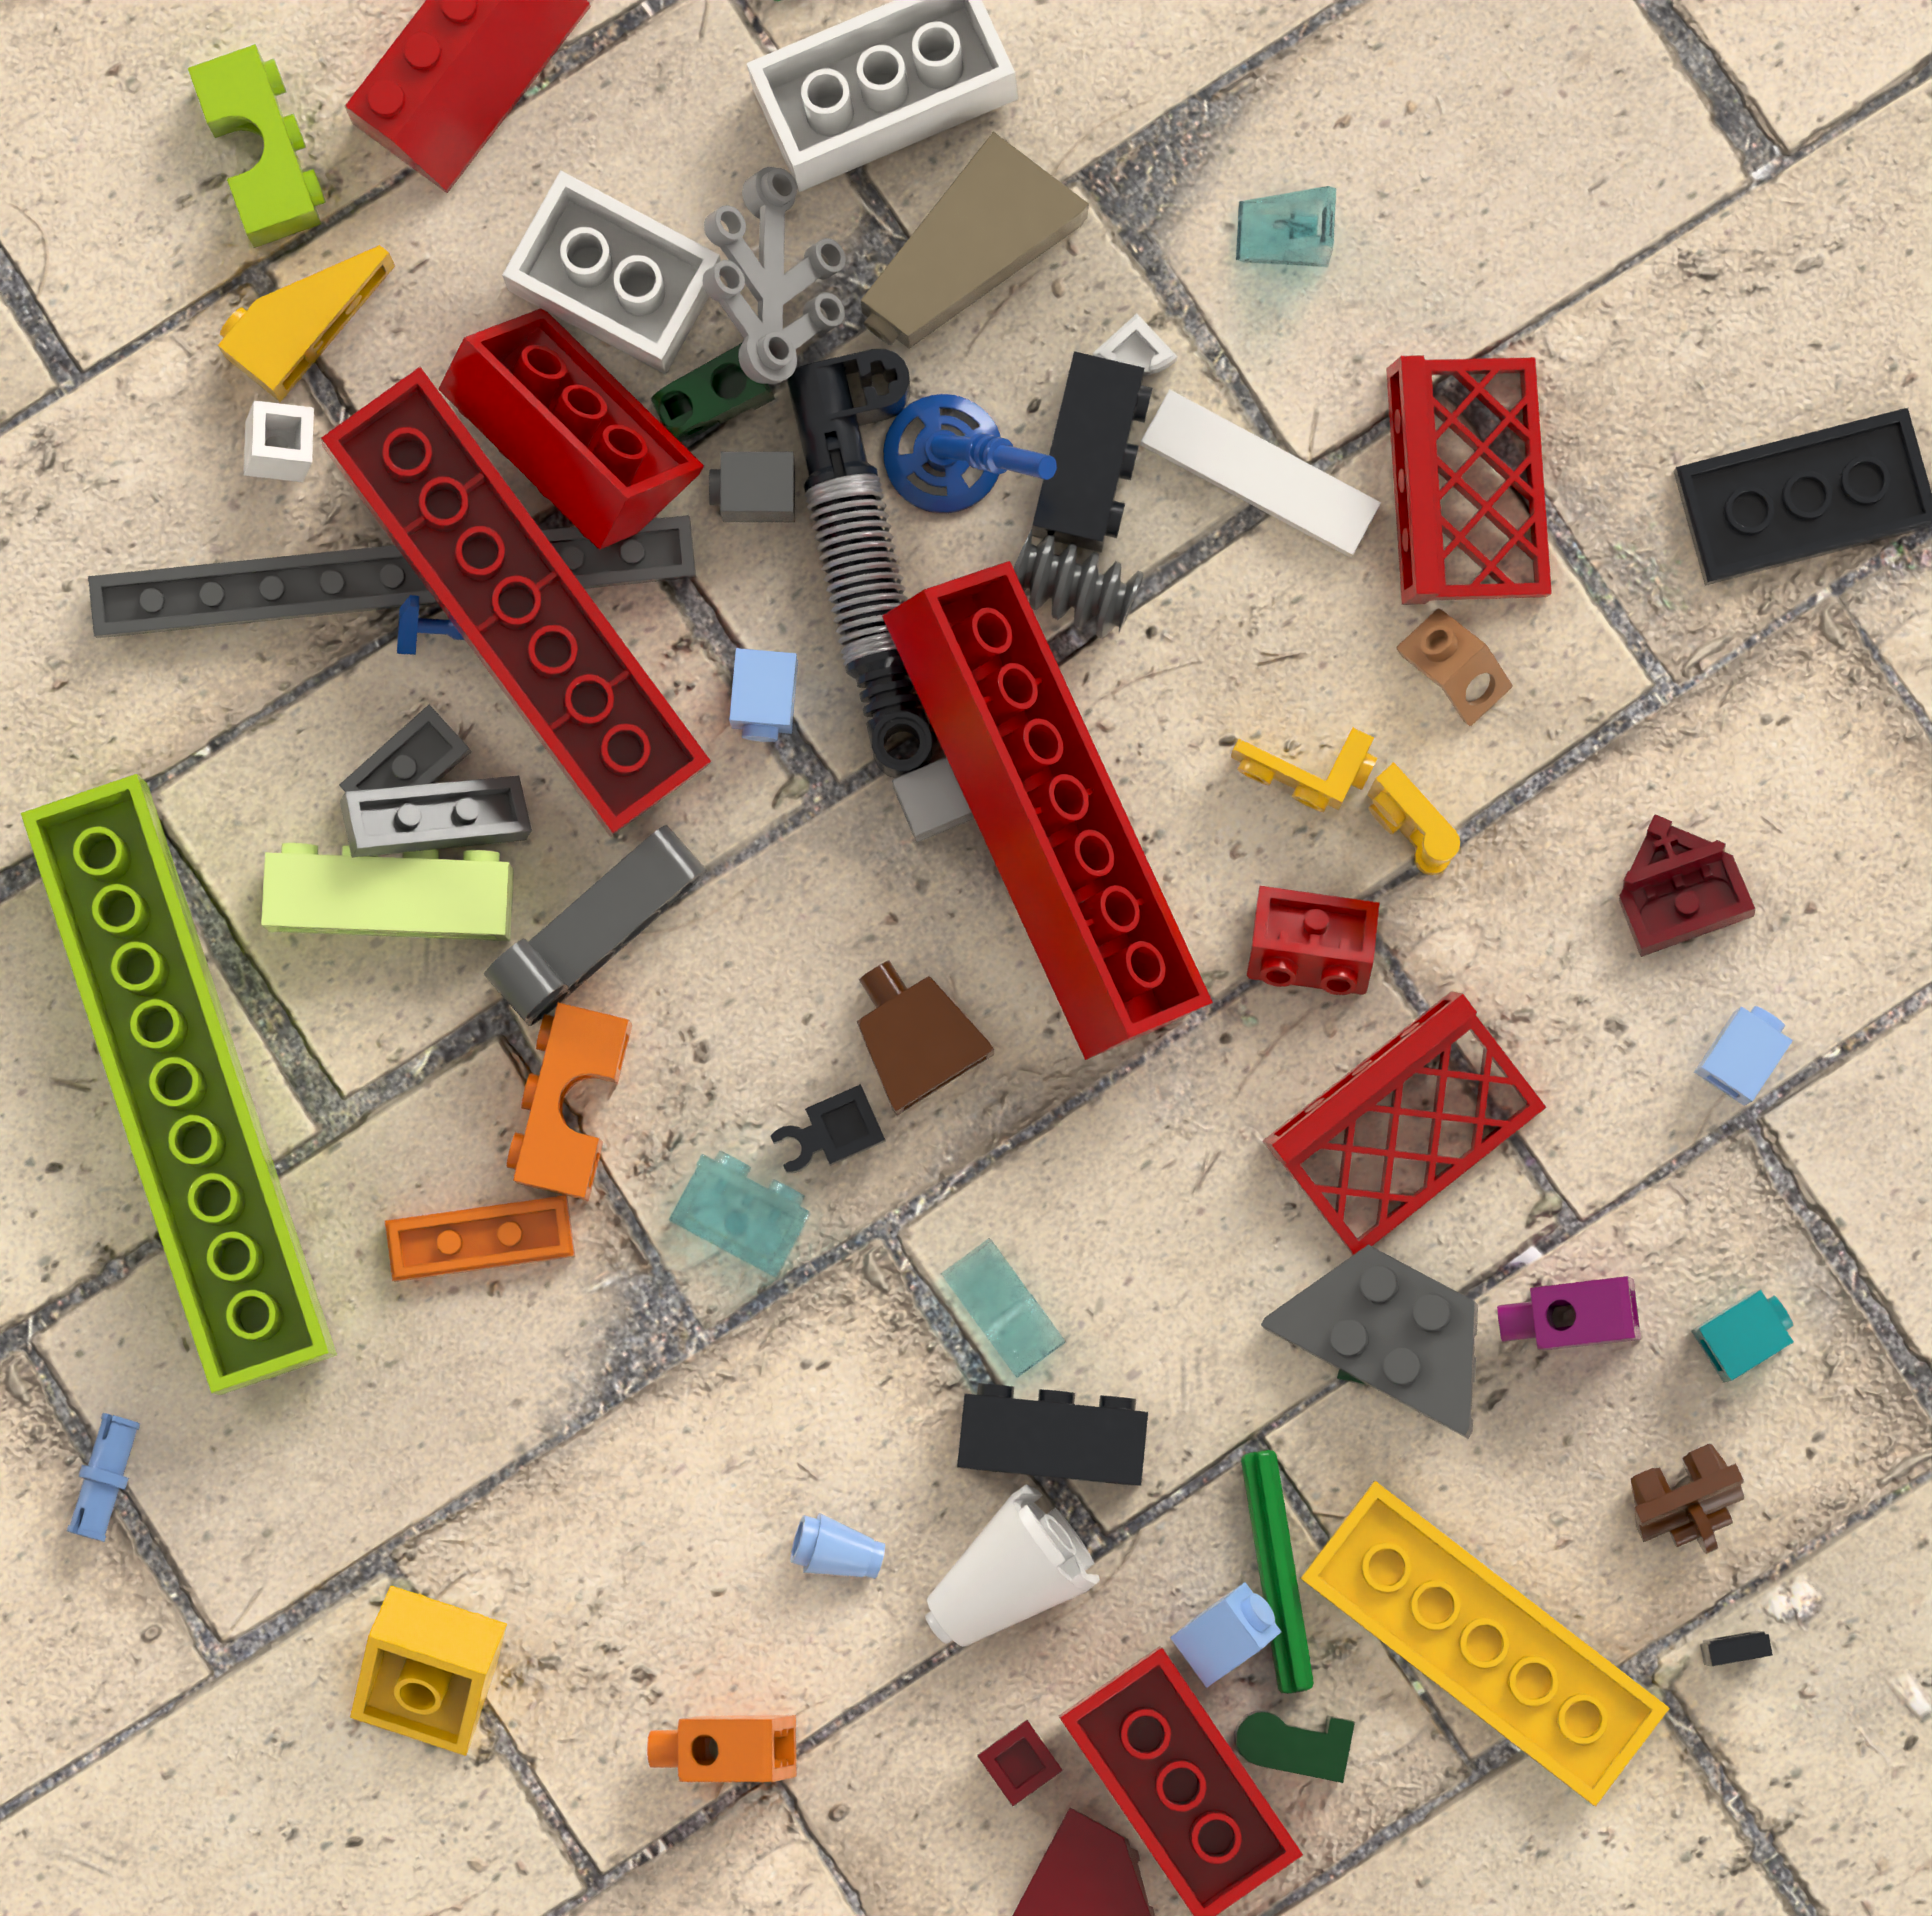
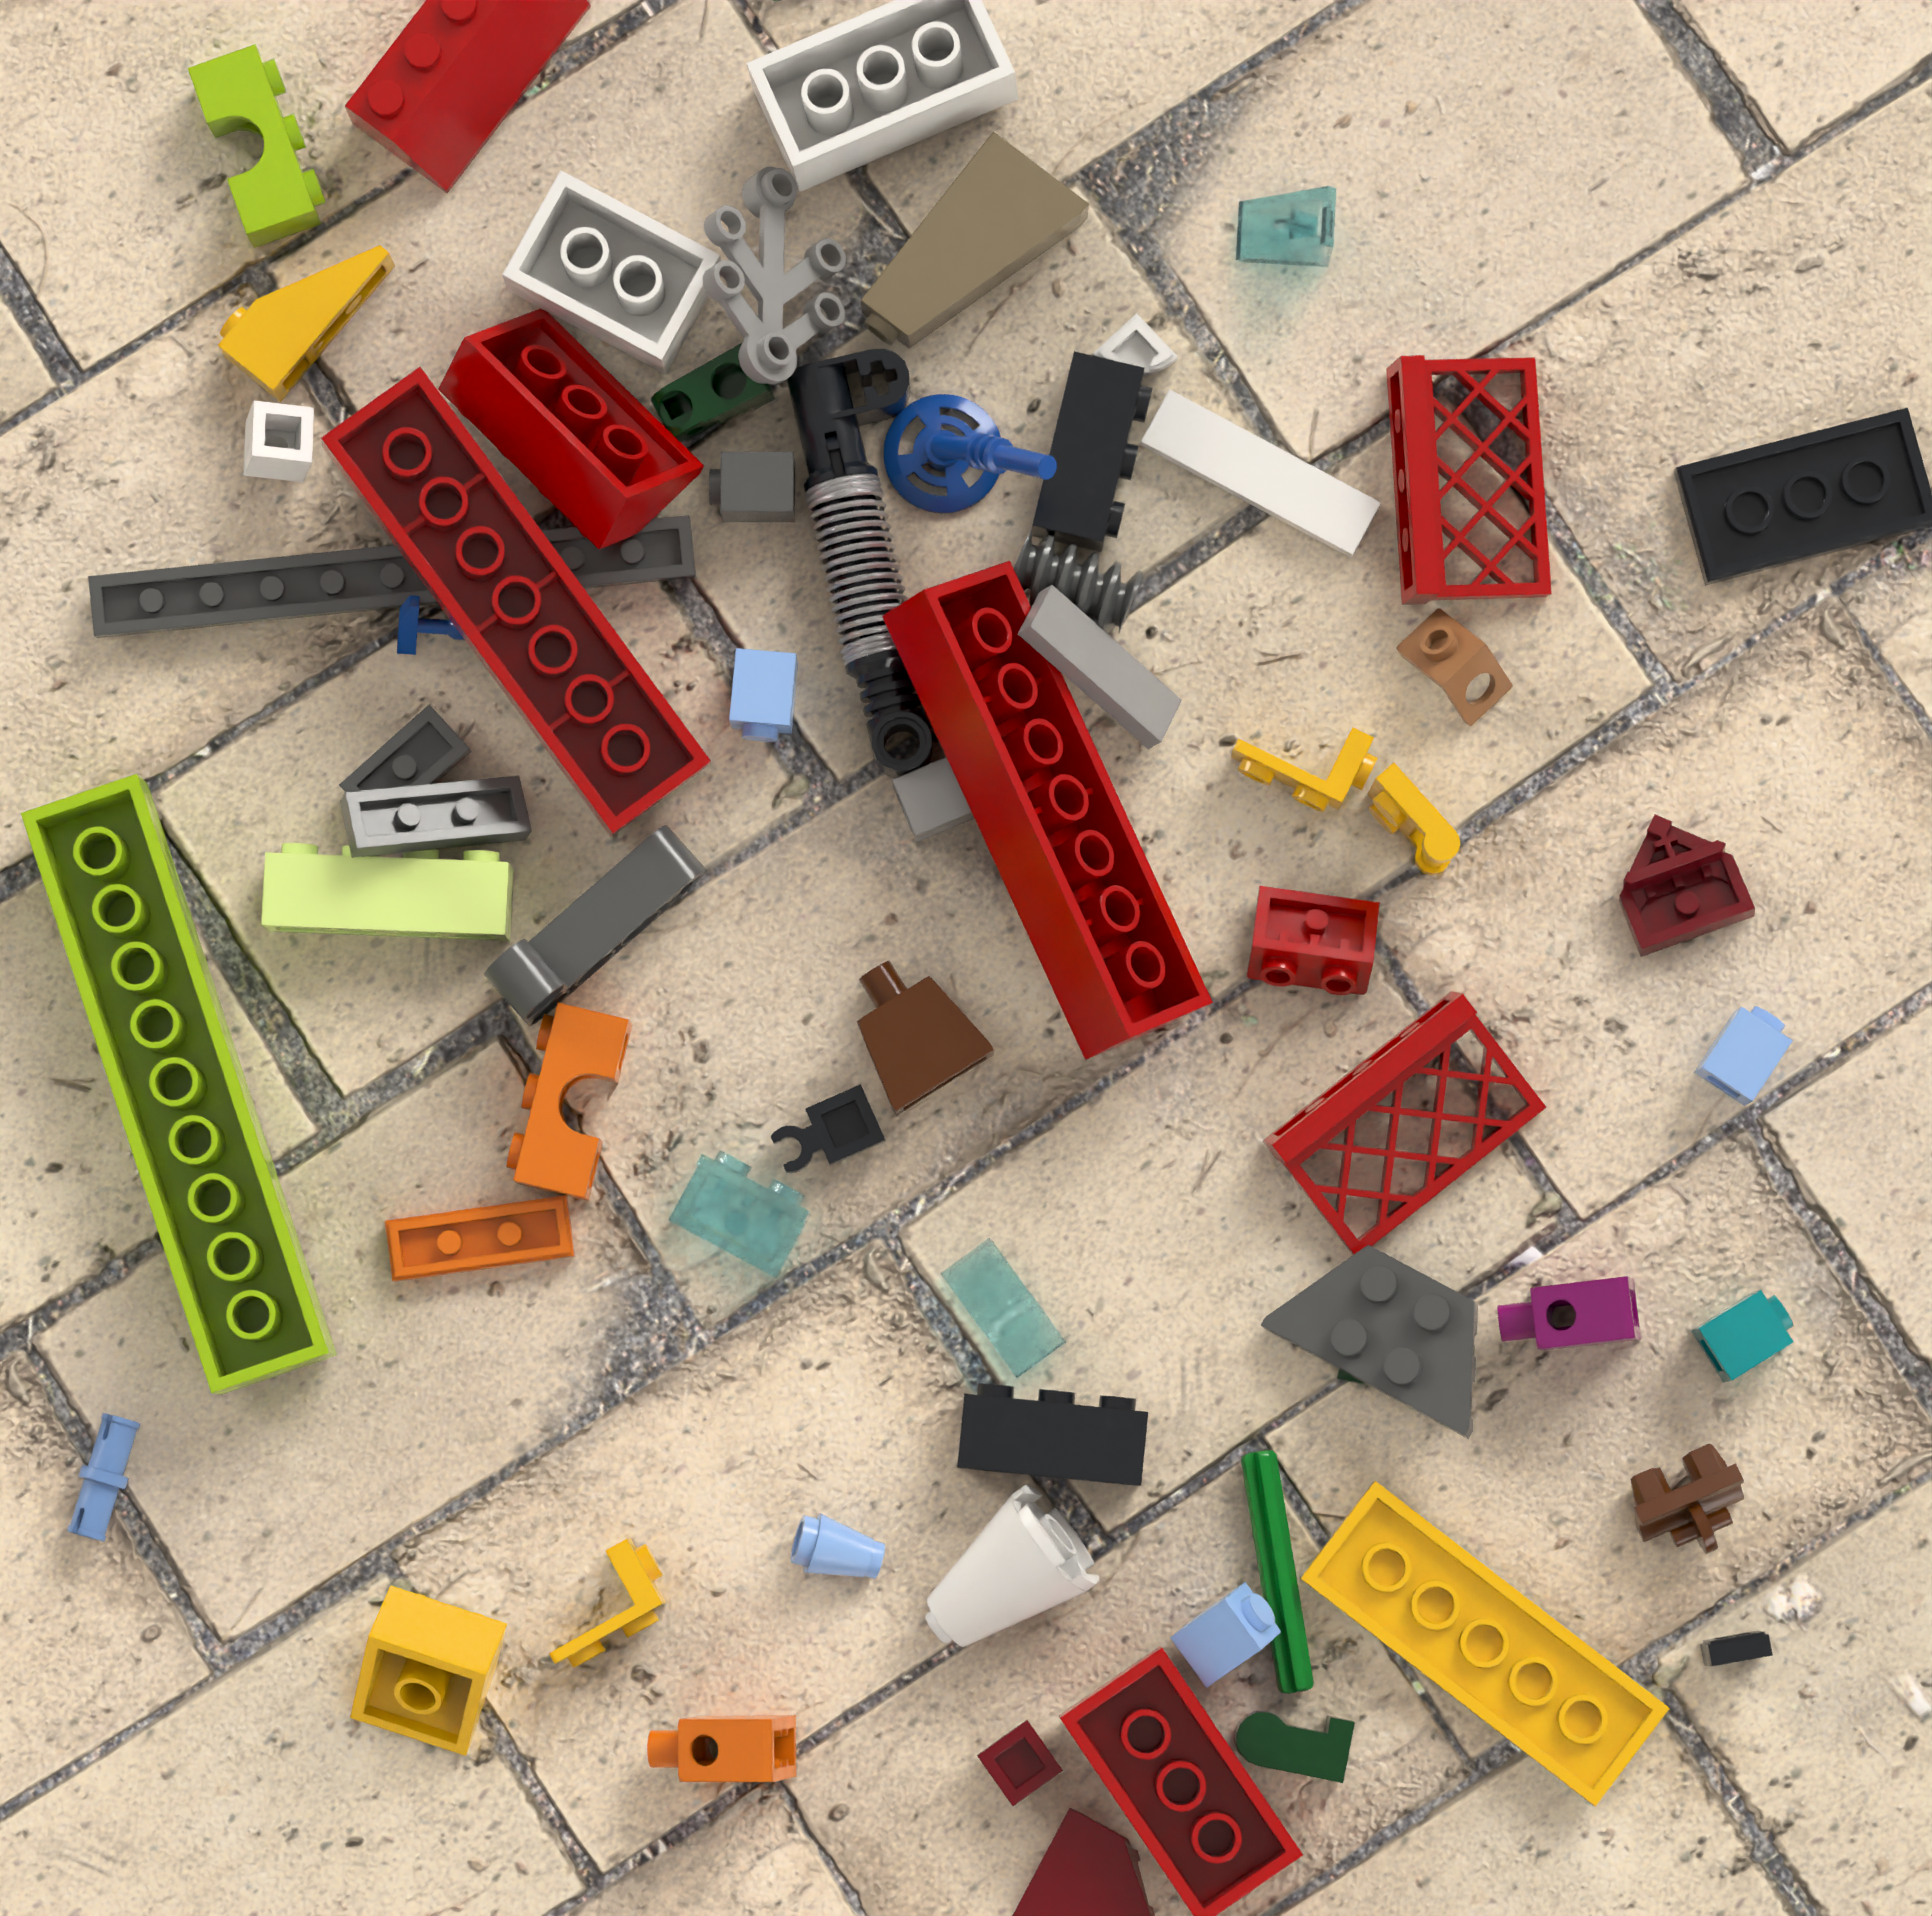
(637, 1572): none -> yellow bracket
(1099, 666): none -> light grey tile

